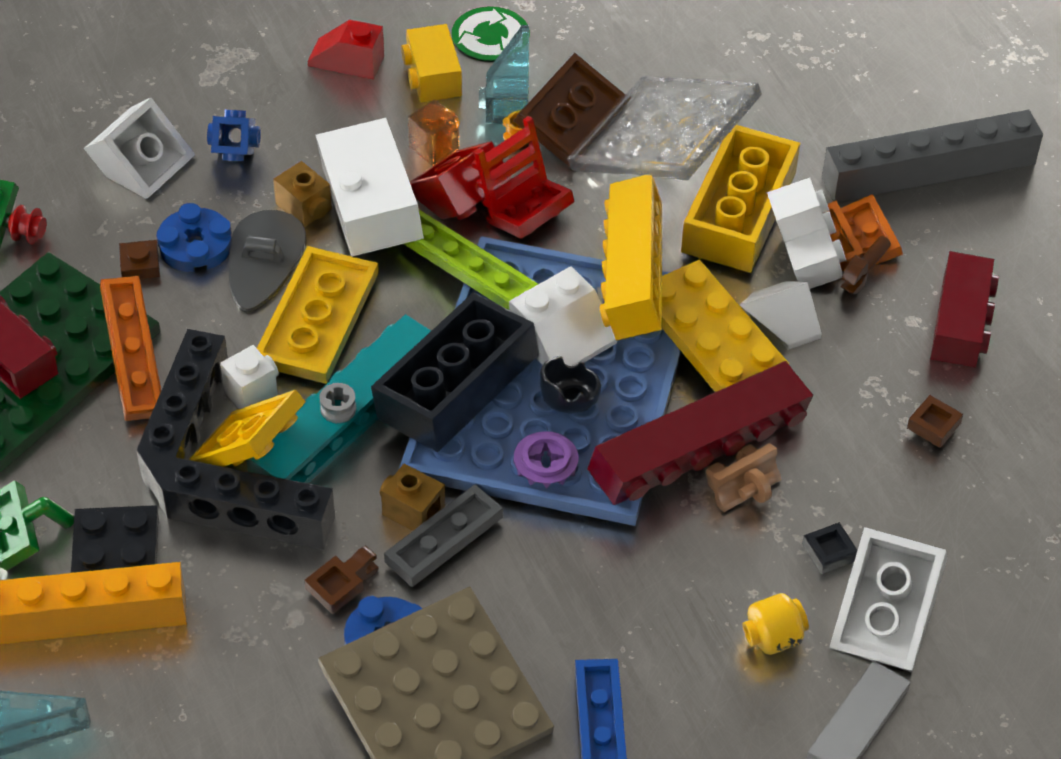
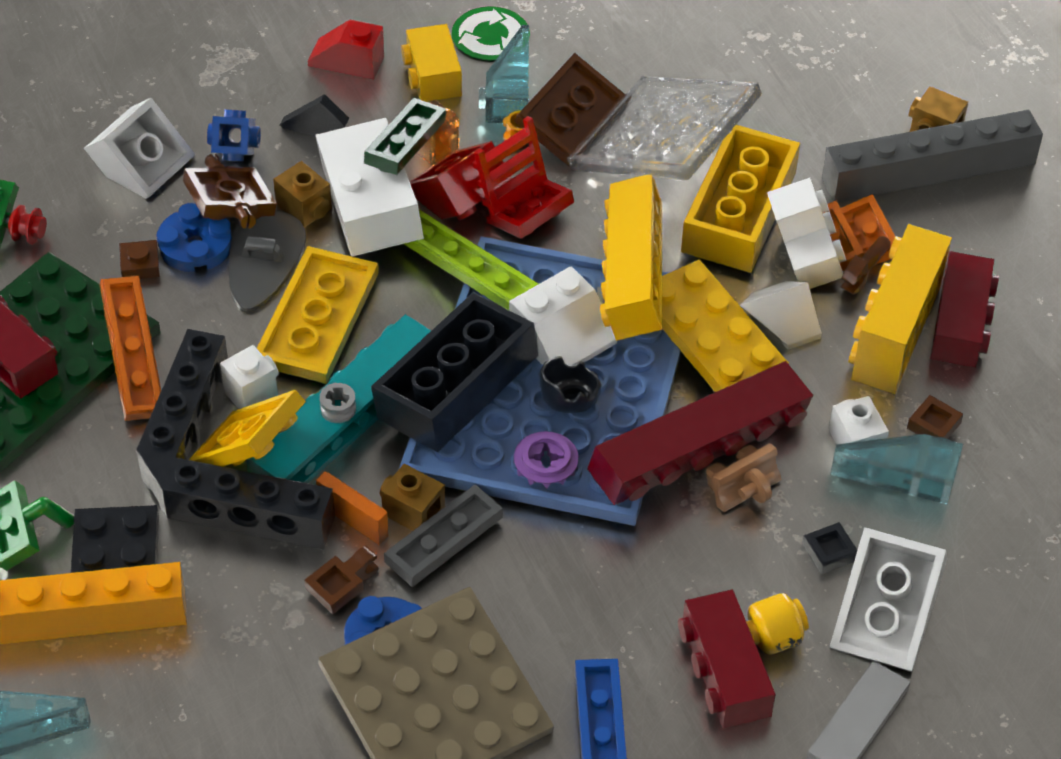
(229, 192): none -> reddish brown plate
(316, 117): none -> black tile
(356, 509): none -> orange tile
(404, 136): none -> plate
(726, 659): none -> dark red brick
(856, 421): none -> white brick
(899, 308): none -> yellow brick
(904, 464): none -> clear light blue slope
(936, 109): none -> pearl gold brick

